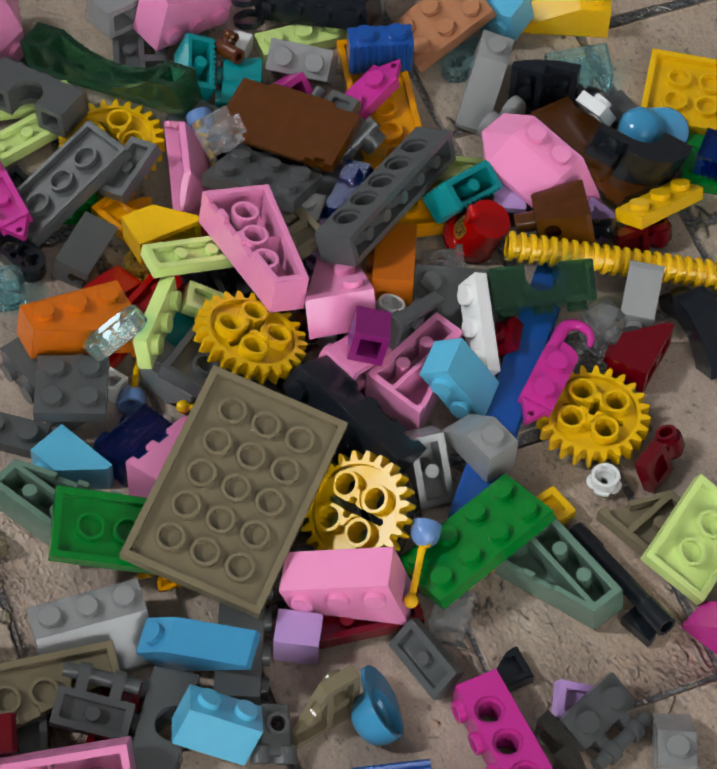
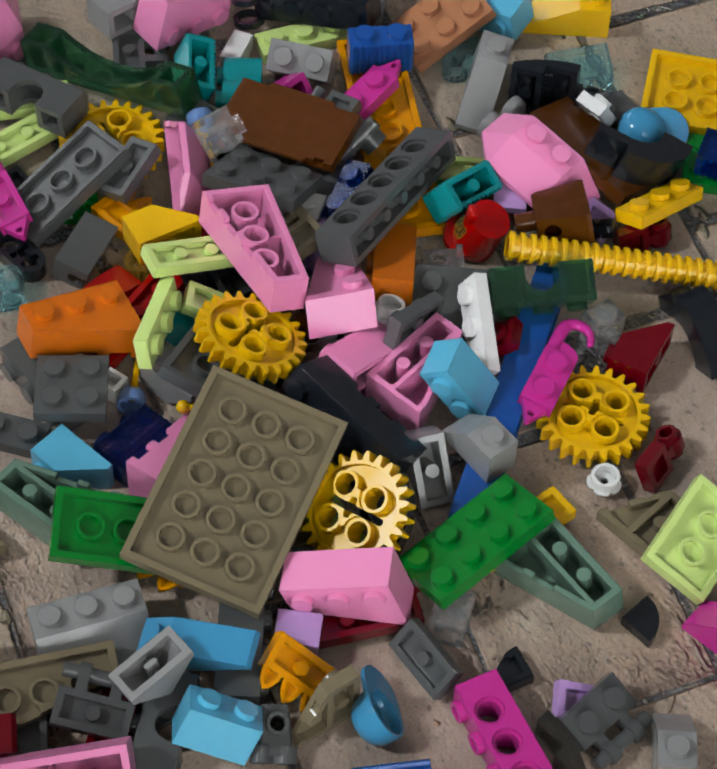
(115, 333): clear light blue beam -> none
(153, 668): none -> light grey slope
(227, 47): reddish brown arm -> none
(294, 666): none -> light orange plate
(369, 335): magenta brick -> none
(425, 535): hinge -> none
(641, 295): light grey slope -> none
(645, 604): black piece -> none

